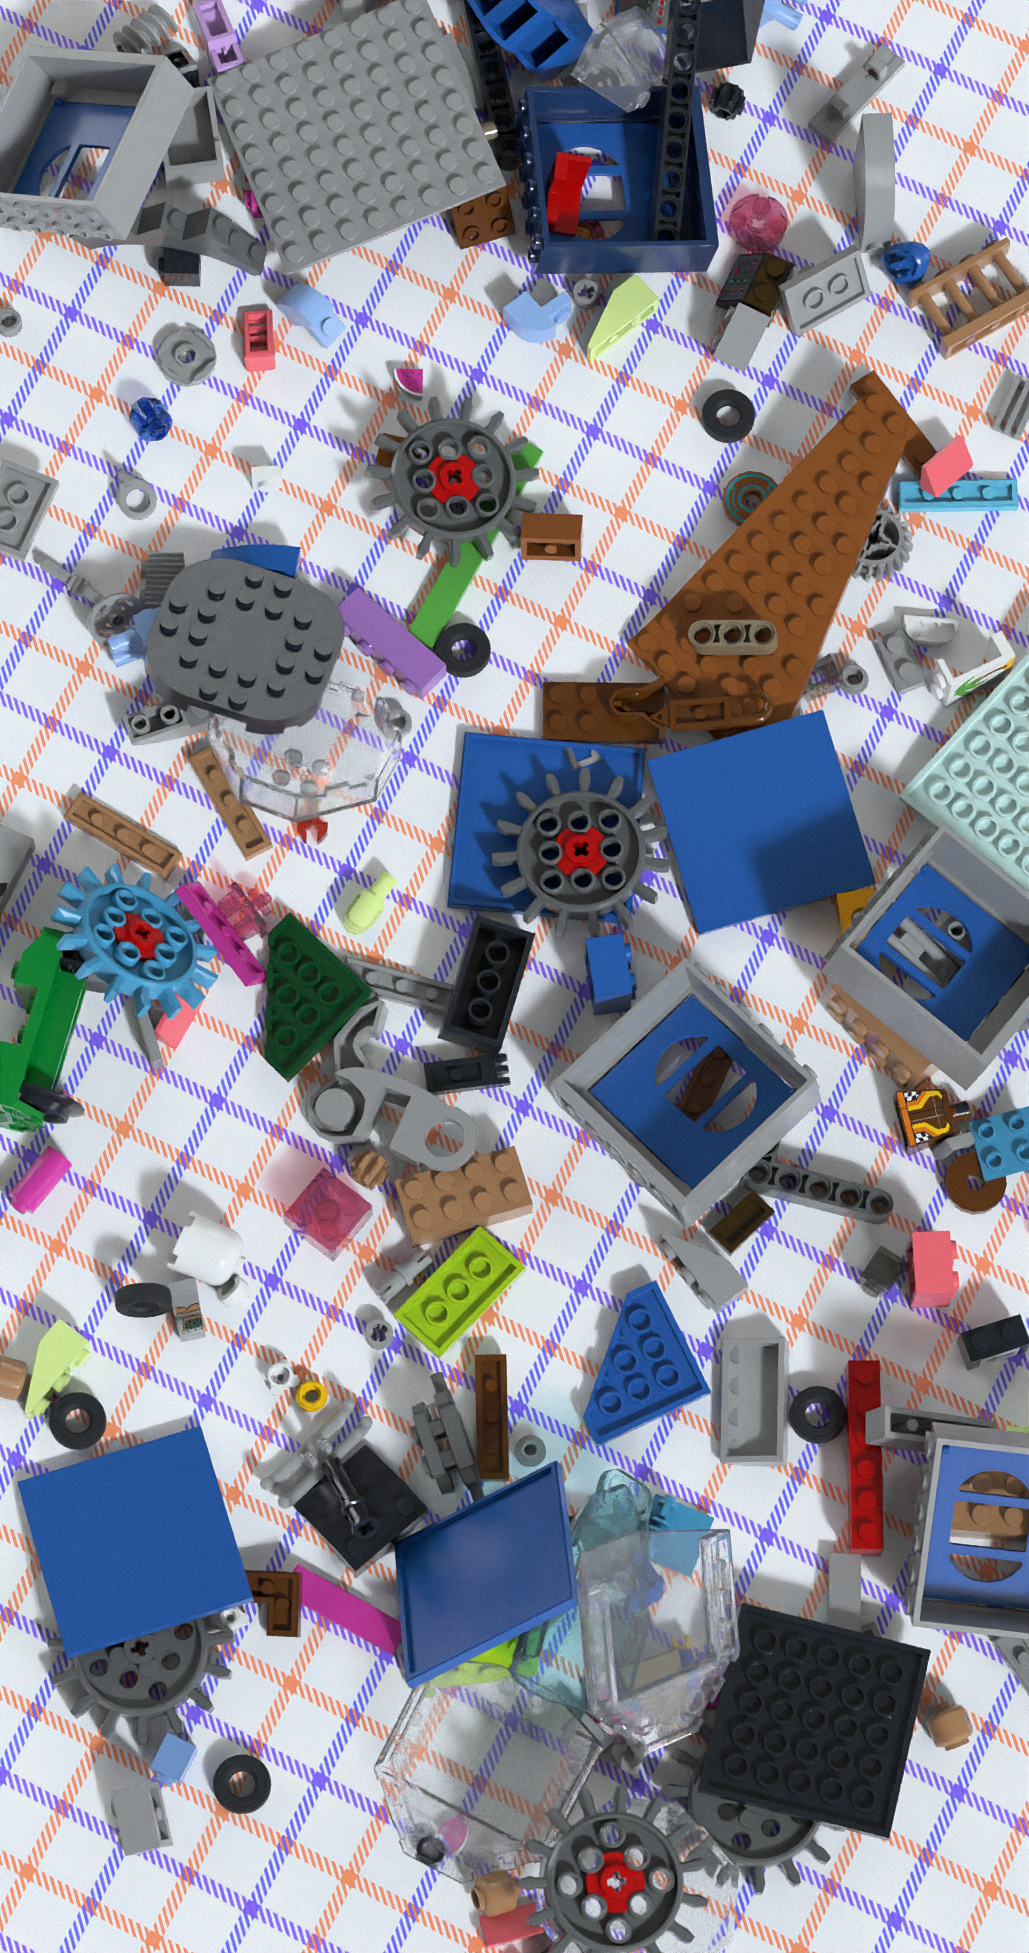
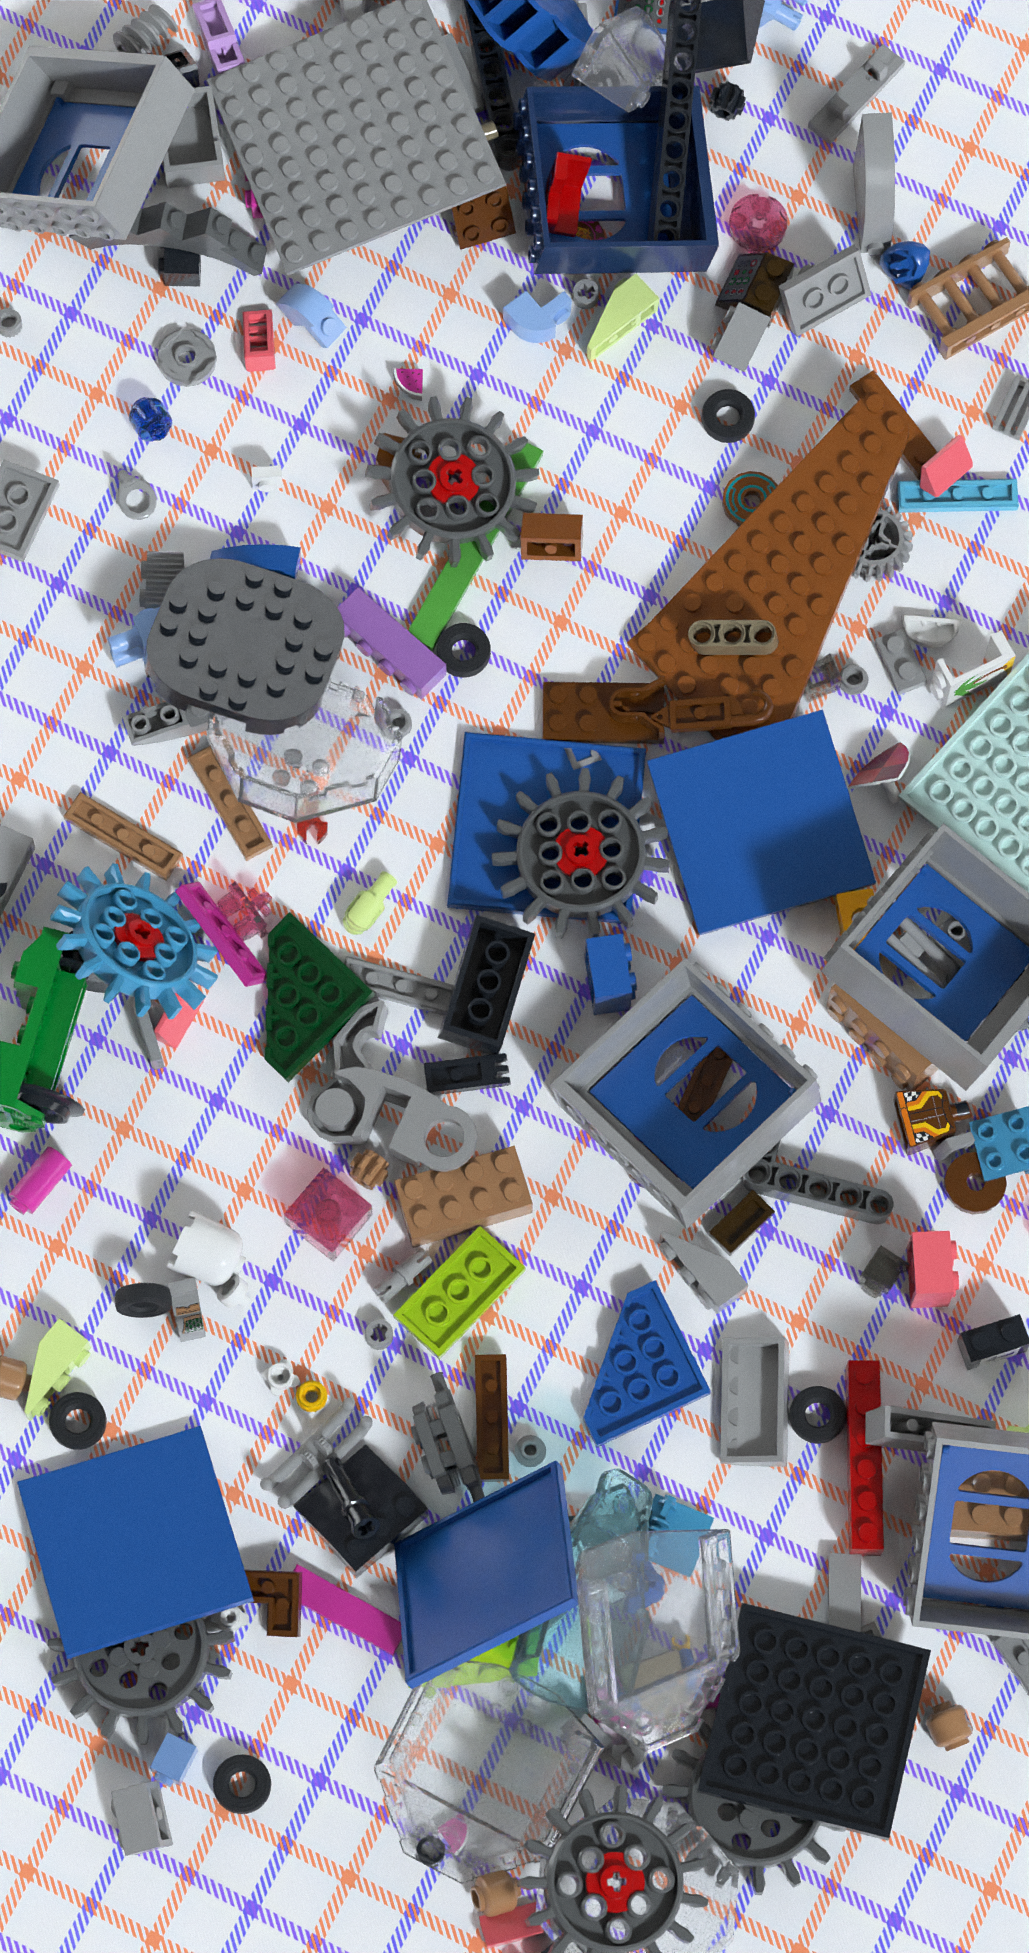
(110, 608): light grey dish -> none
(884, 770): none -> shield

